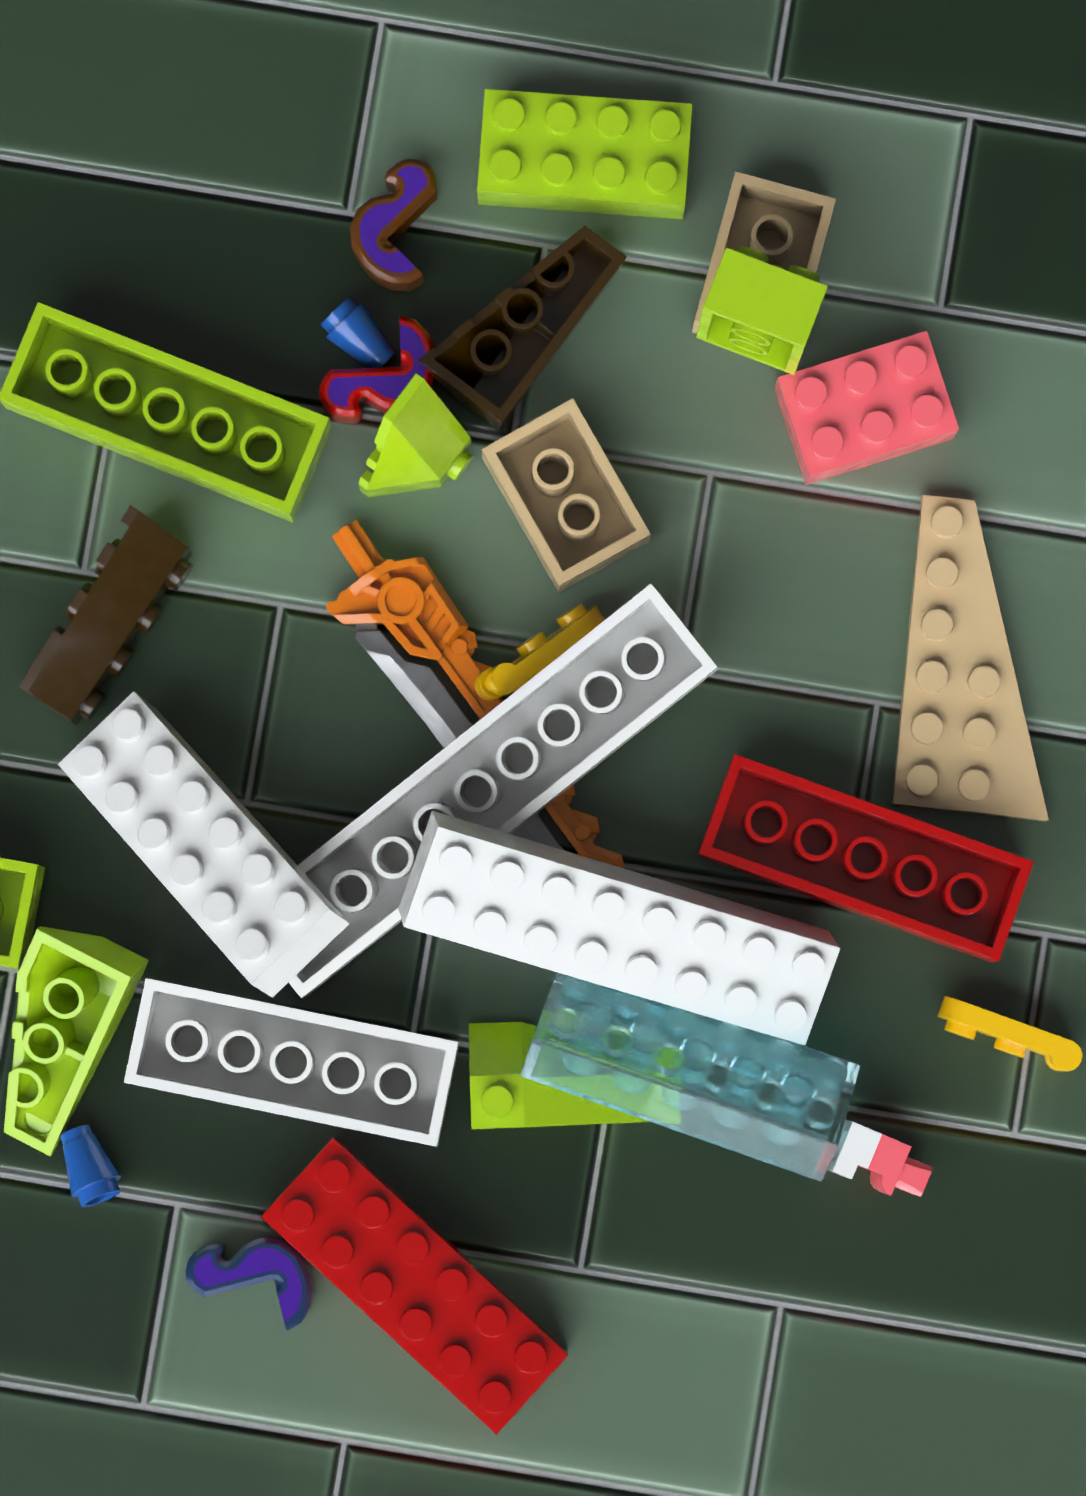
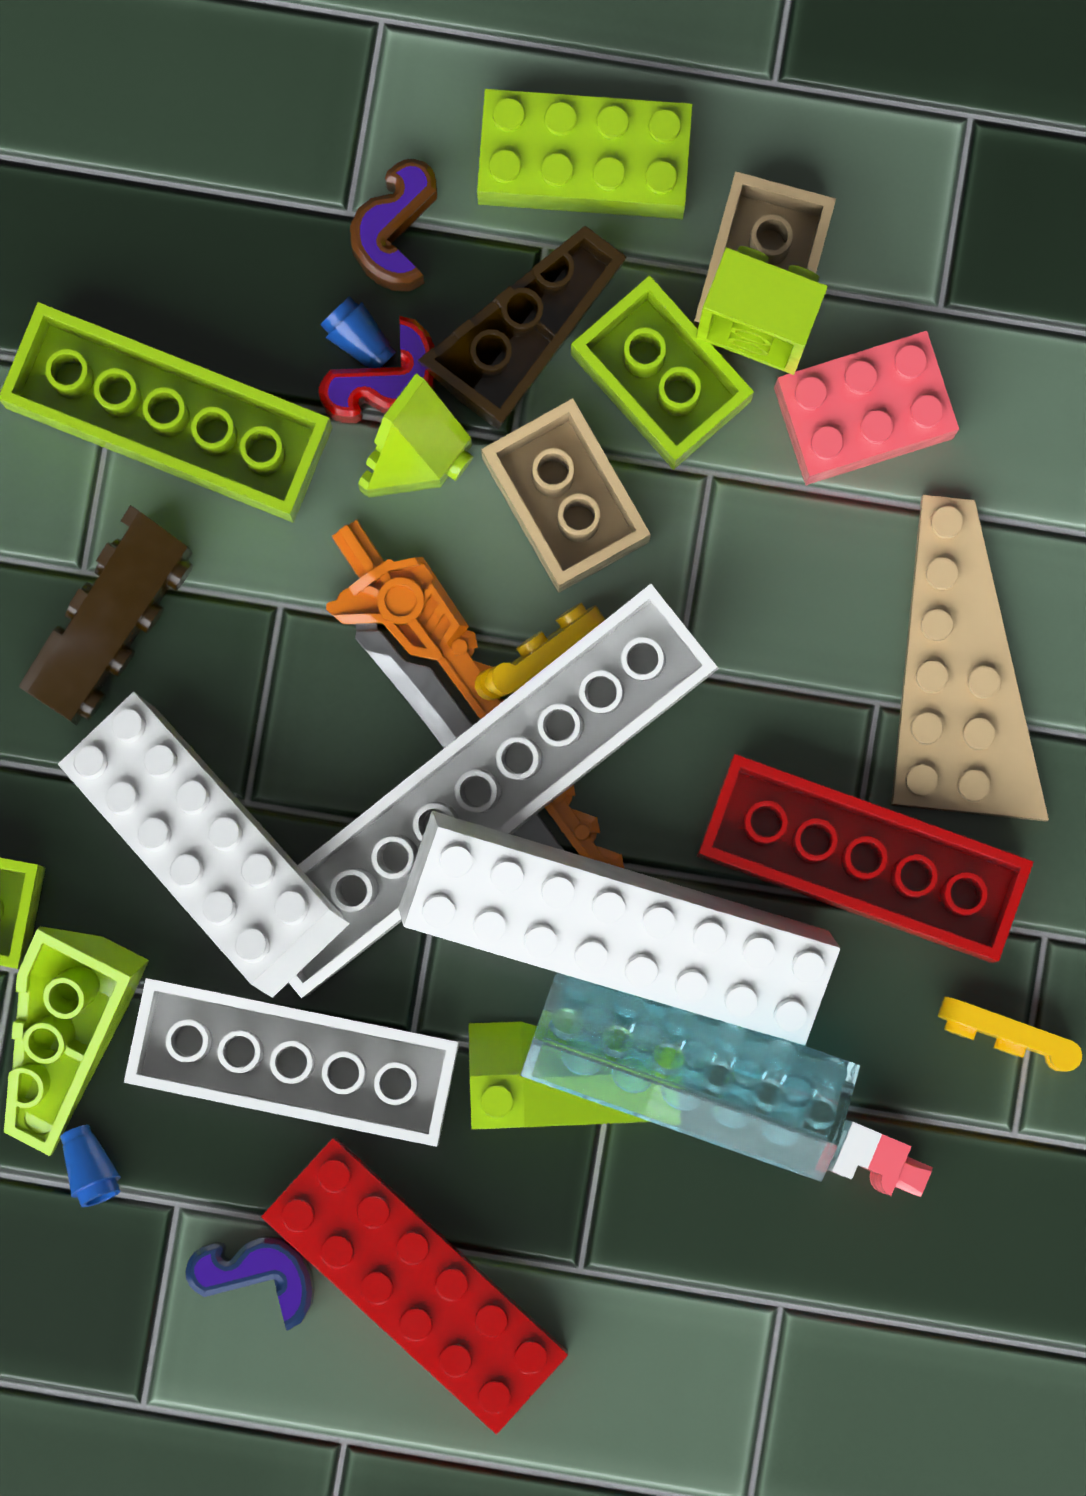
(660, 373): none -> lime brick

